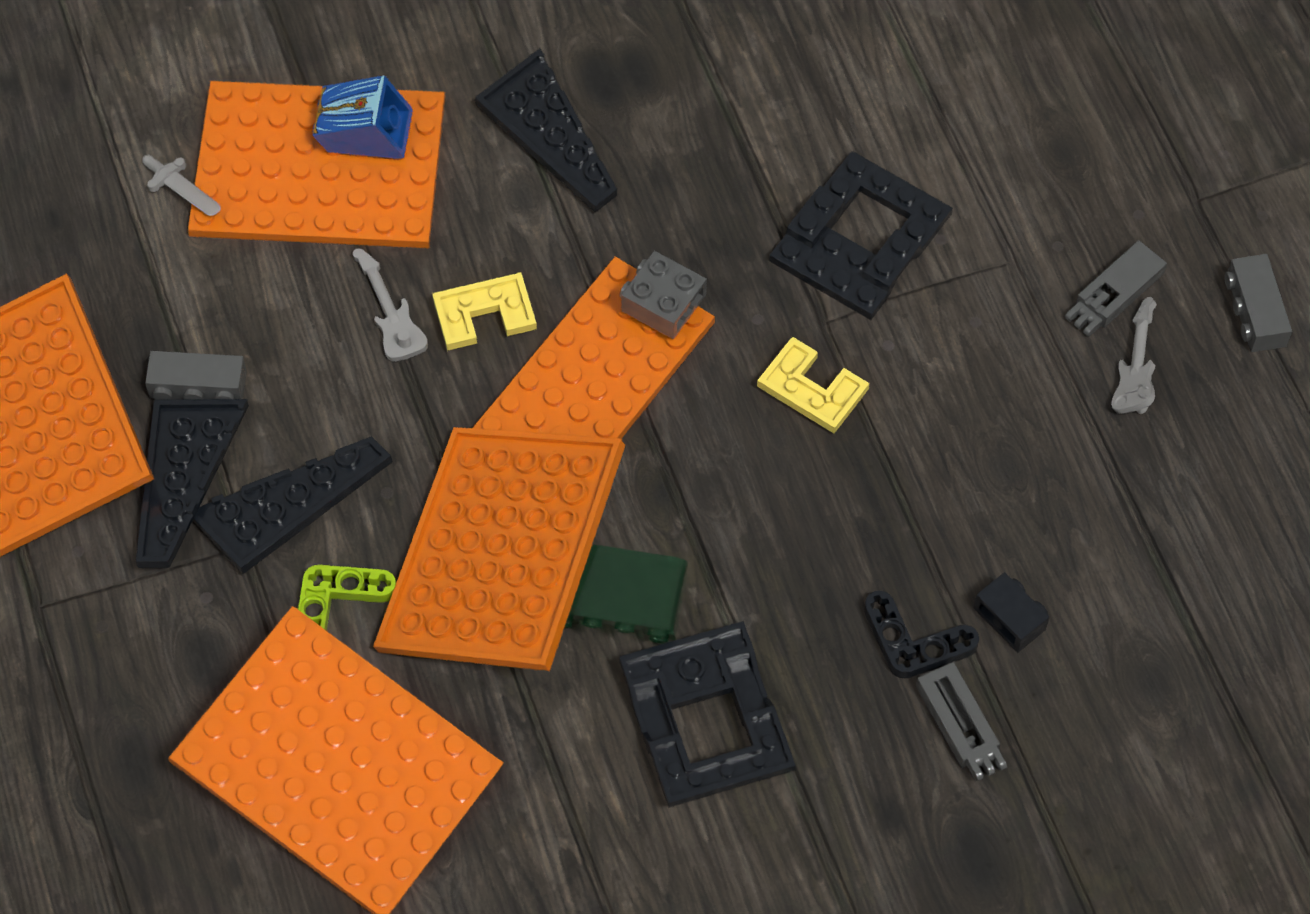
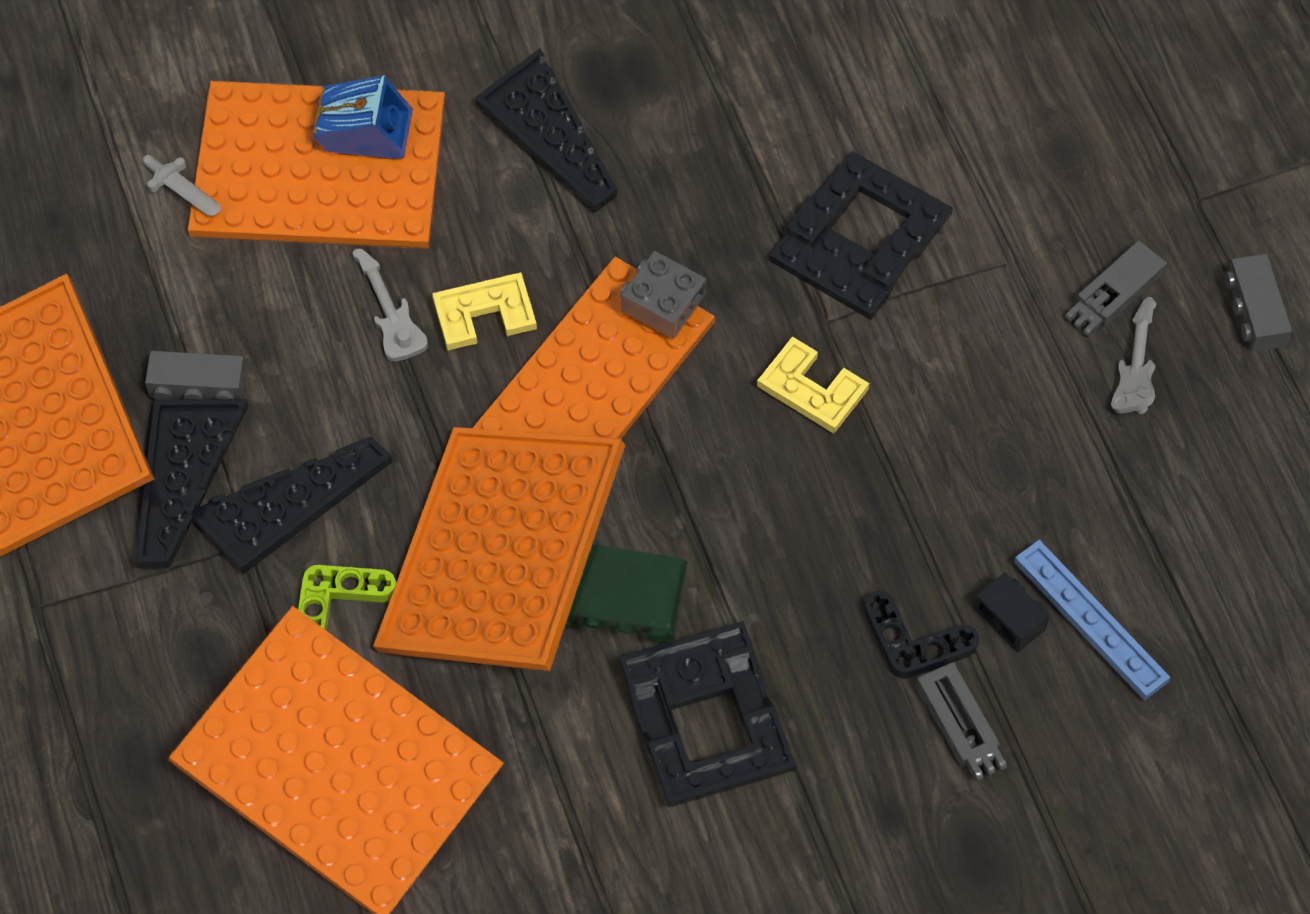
(1092, 620): none -> medium blue plate

